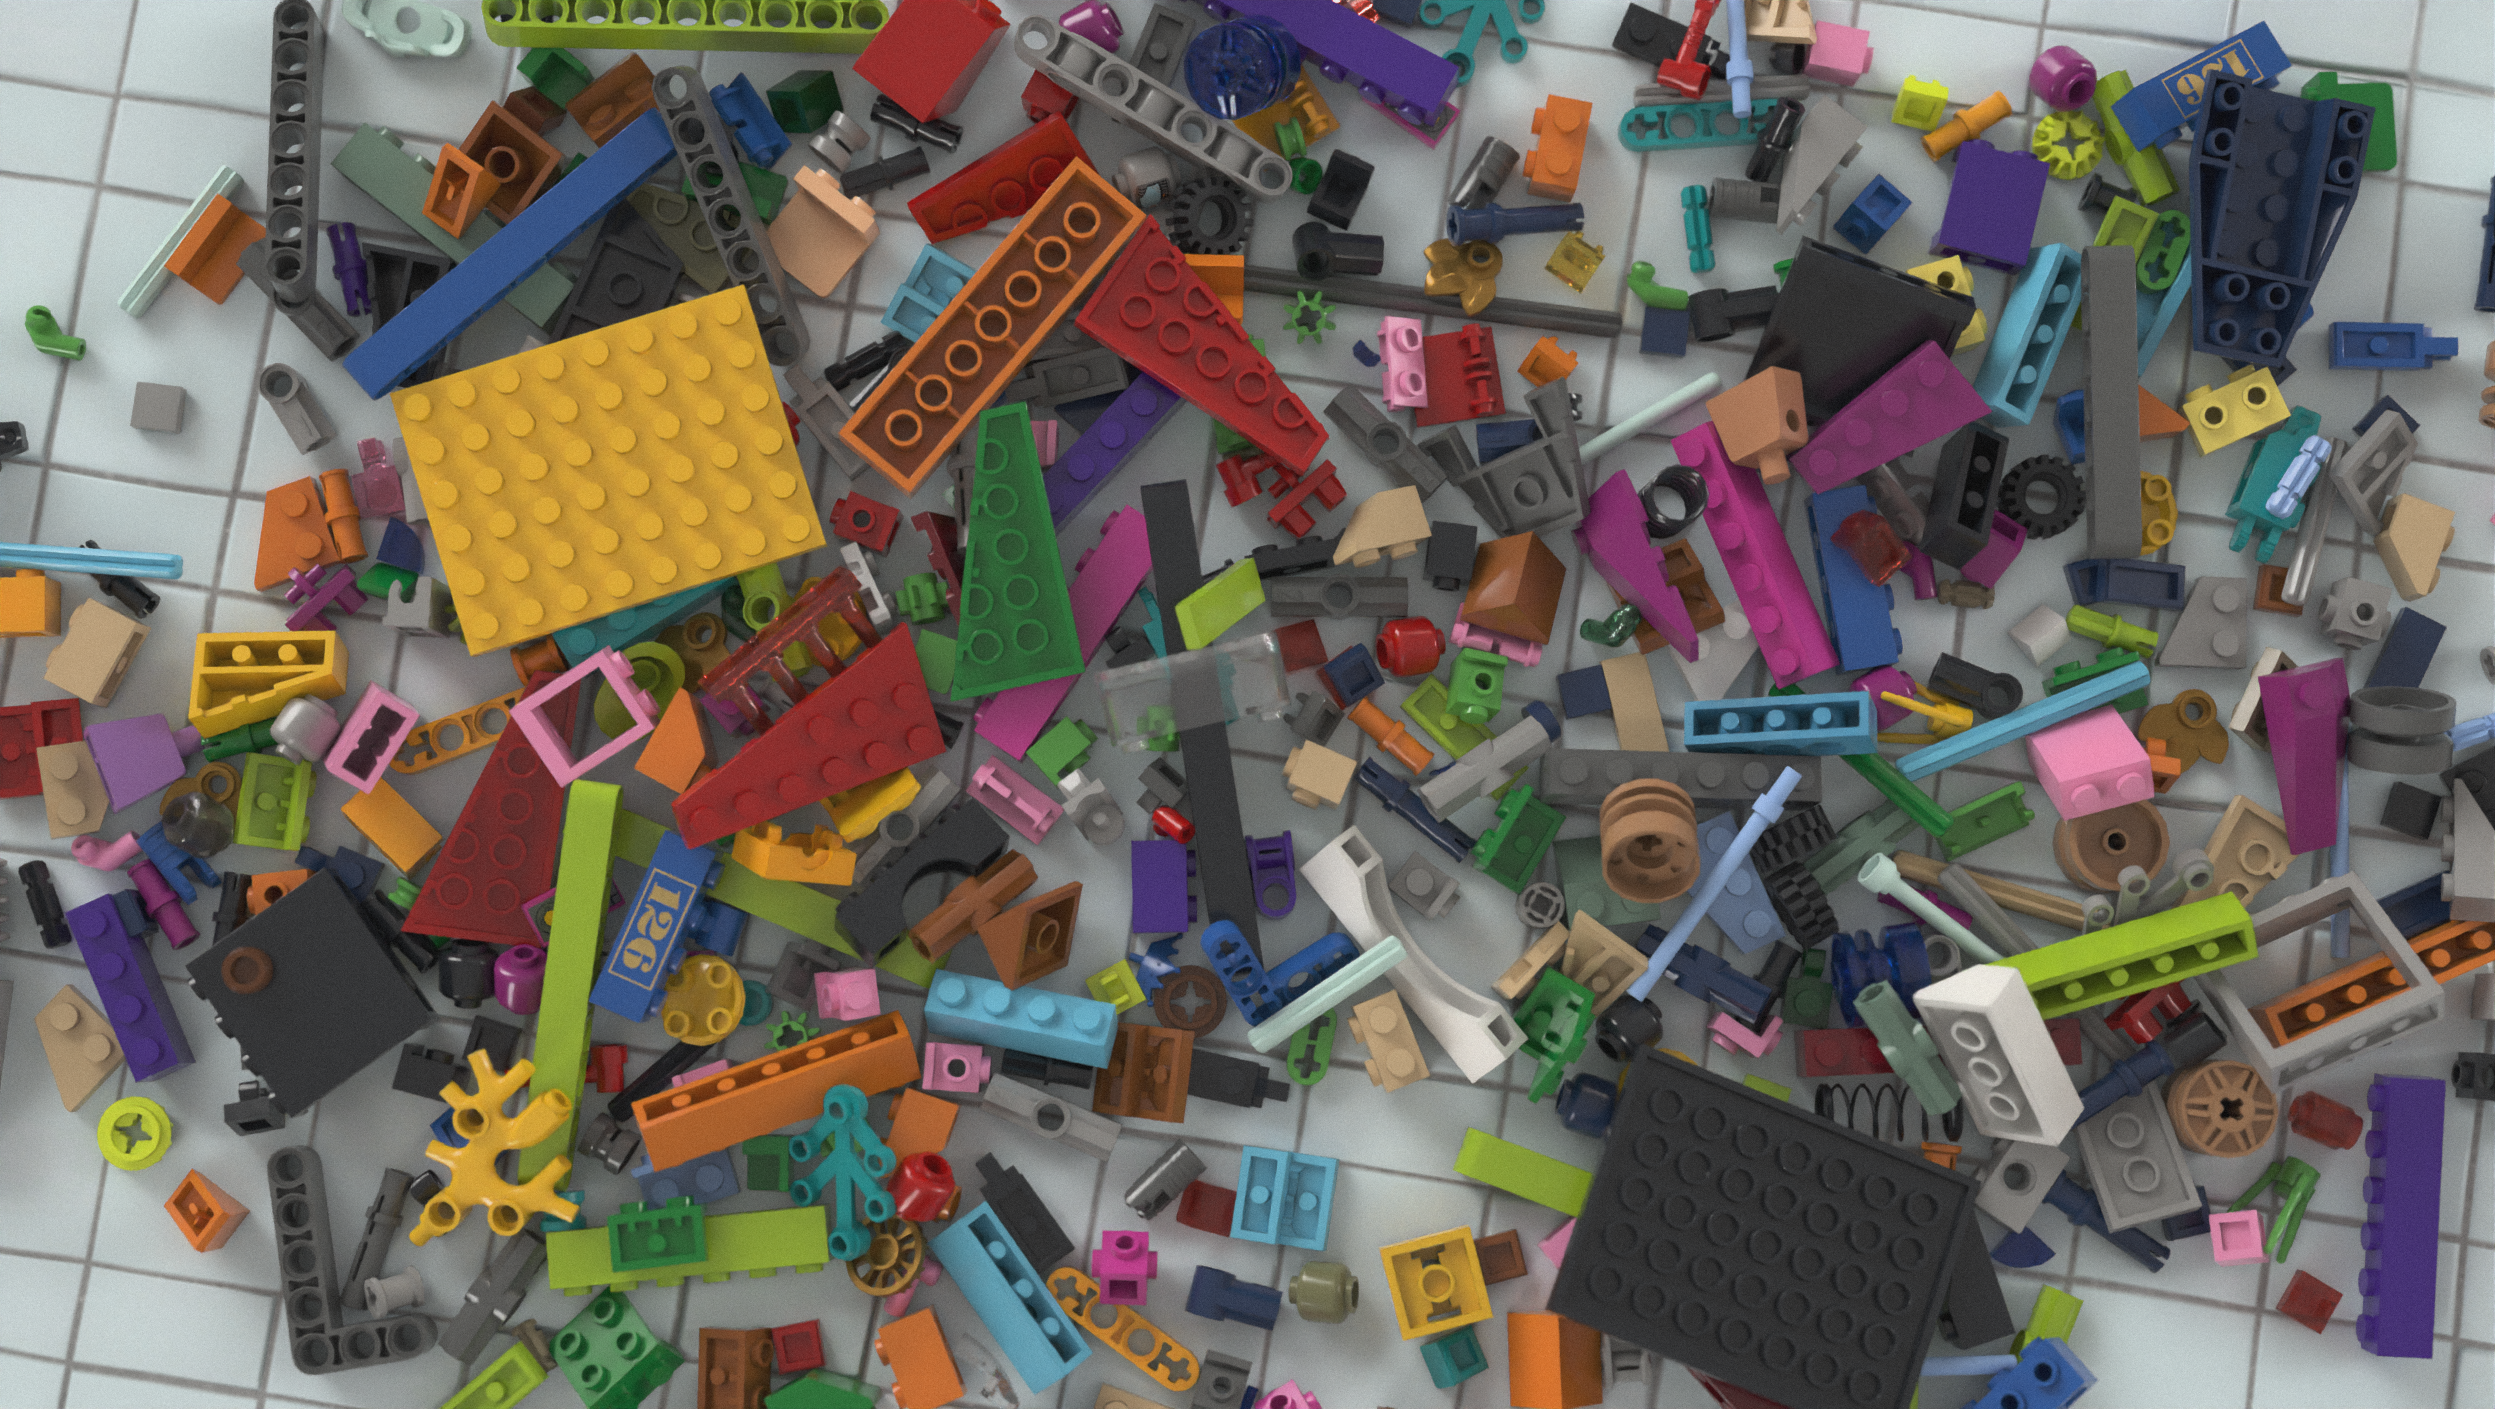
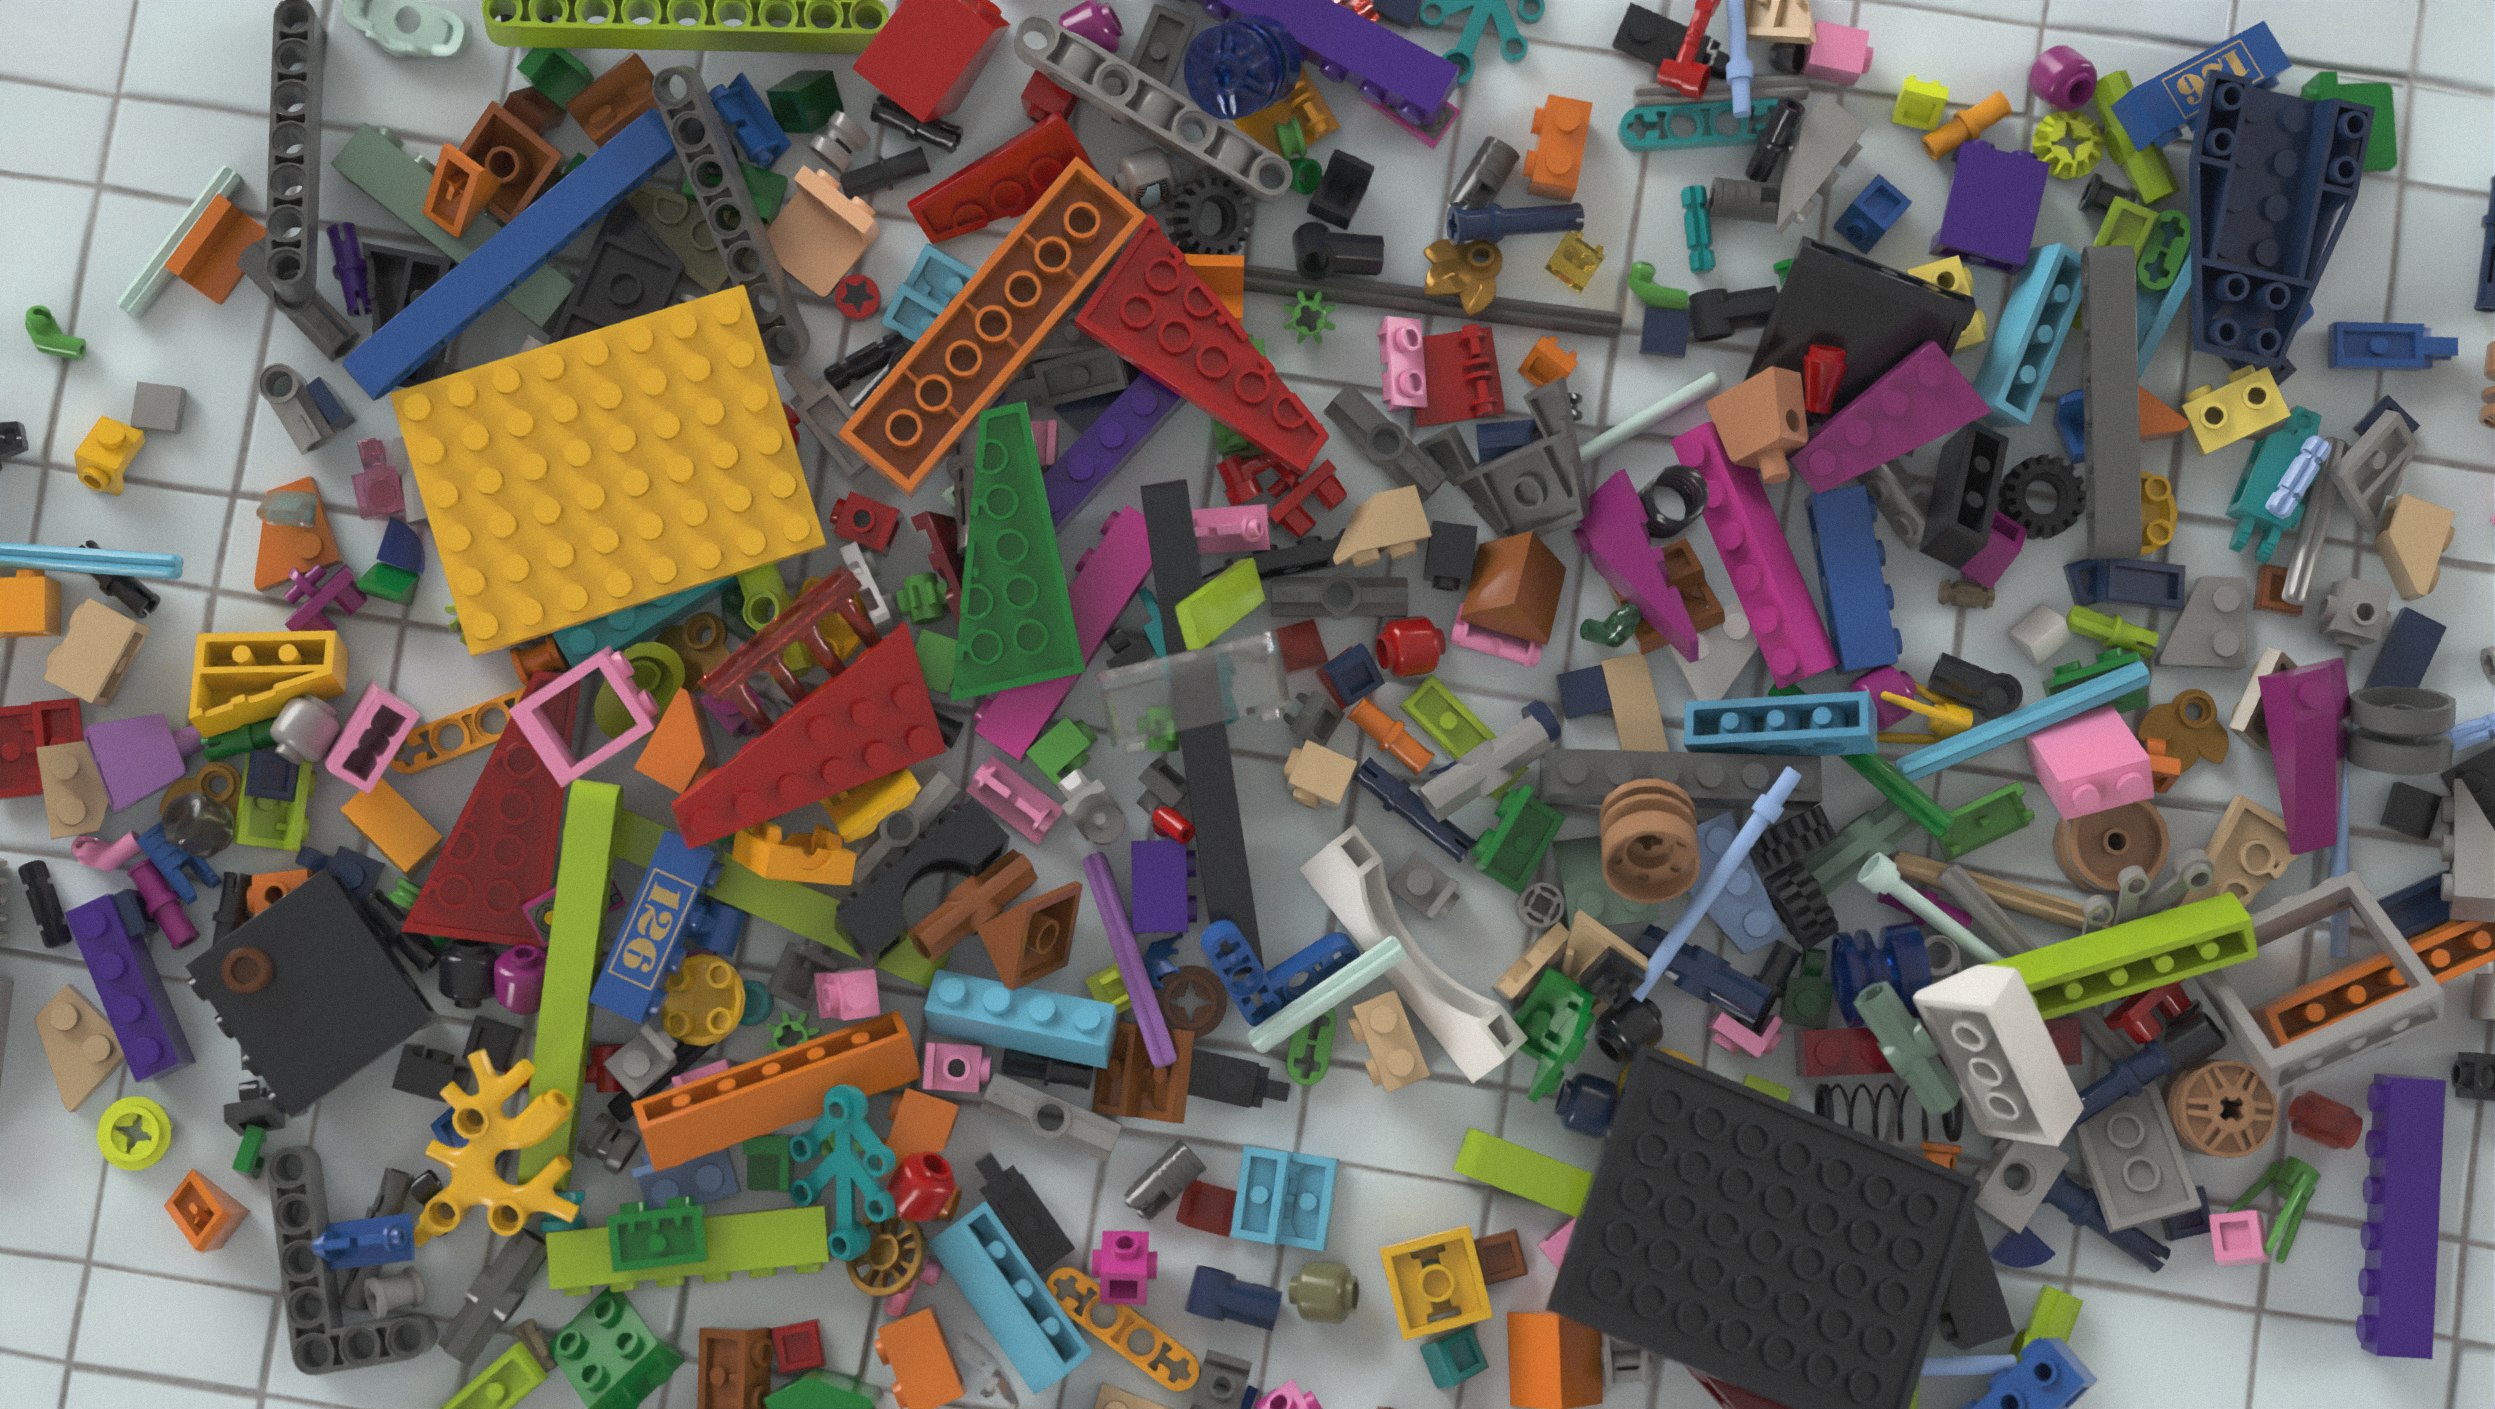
(107, 455): none -> yellow bracket
(247, 1160): none -> green tile
(271, 777): none -> dark blue tile
(289, 508): none -> clear light blue slope
(330, 403): none -> dark blue tile
(343, 516): orange pin -> none
(367, 1242): none -> blue hinge
(423, 614): light grey hinge -> none
(643, 1060): none -> light grey bracket
(858, 298): none -> red tile
(1129, 960): none -> medium lavender axle
(1231, 529): none -> bright pink hinge
(1272, 870): dark purple piece -> none
(1365, 355): clear blue piece -> none
(1468, 673): bright green brick -> none
(1612, 978): none -> black tile
(1823, 376): none -> red cone
(1872, 545): clear red bracket -> none
(1921, 571): magenta arm -> none
(2309, 1301): clear red tile -> none

